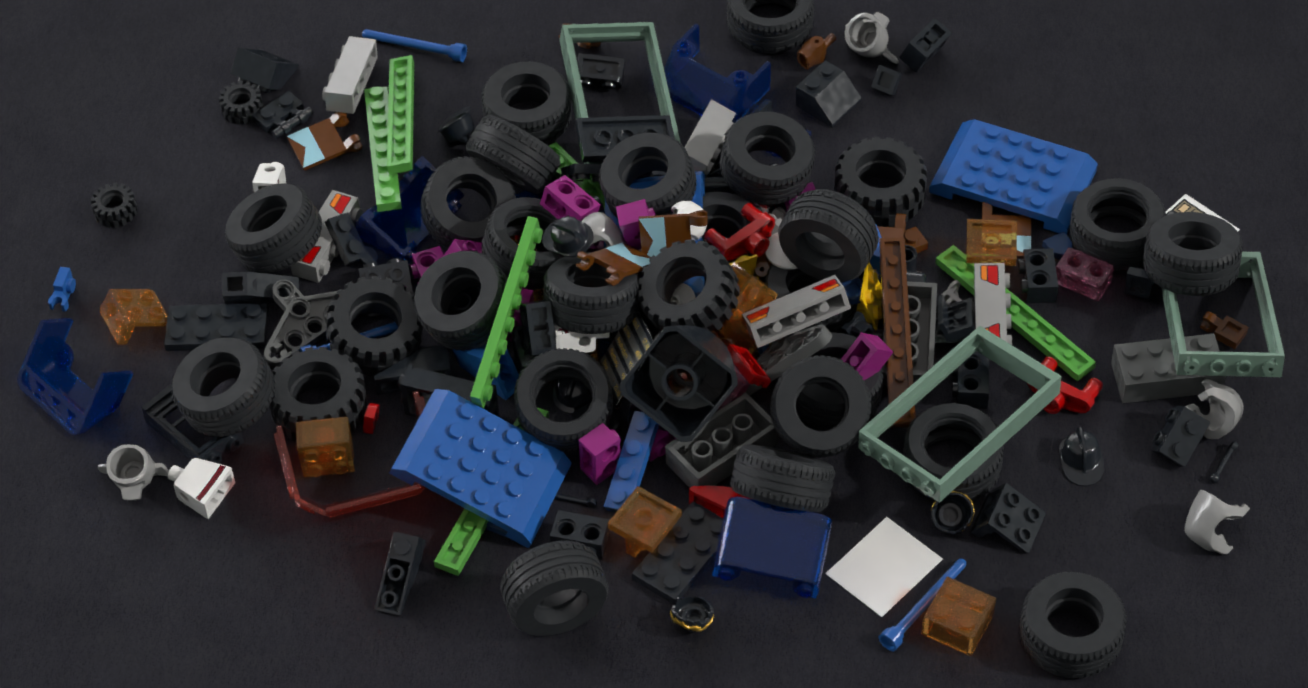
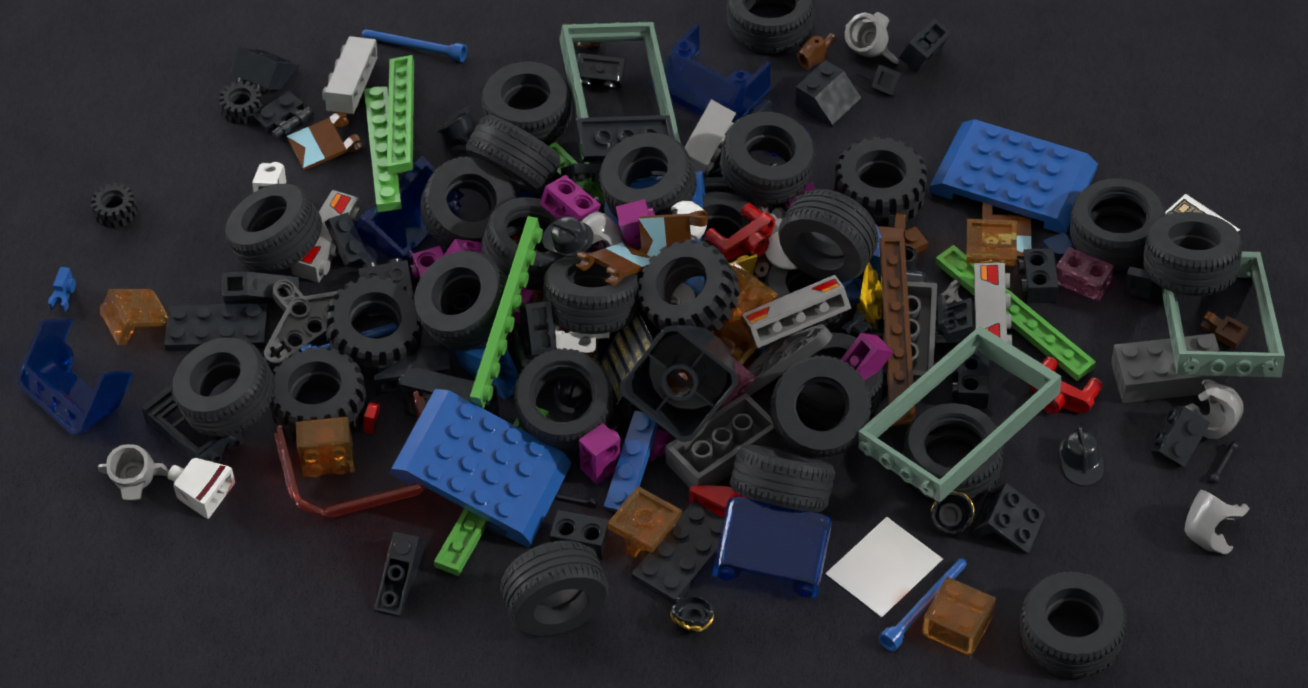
(748, 366): red tile -> none

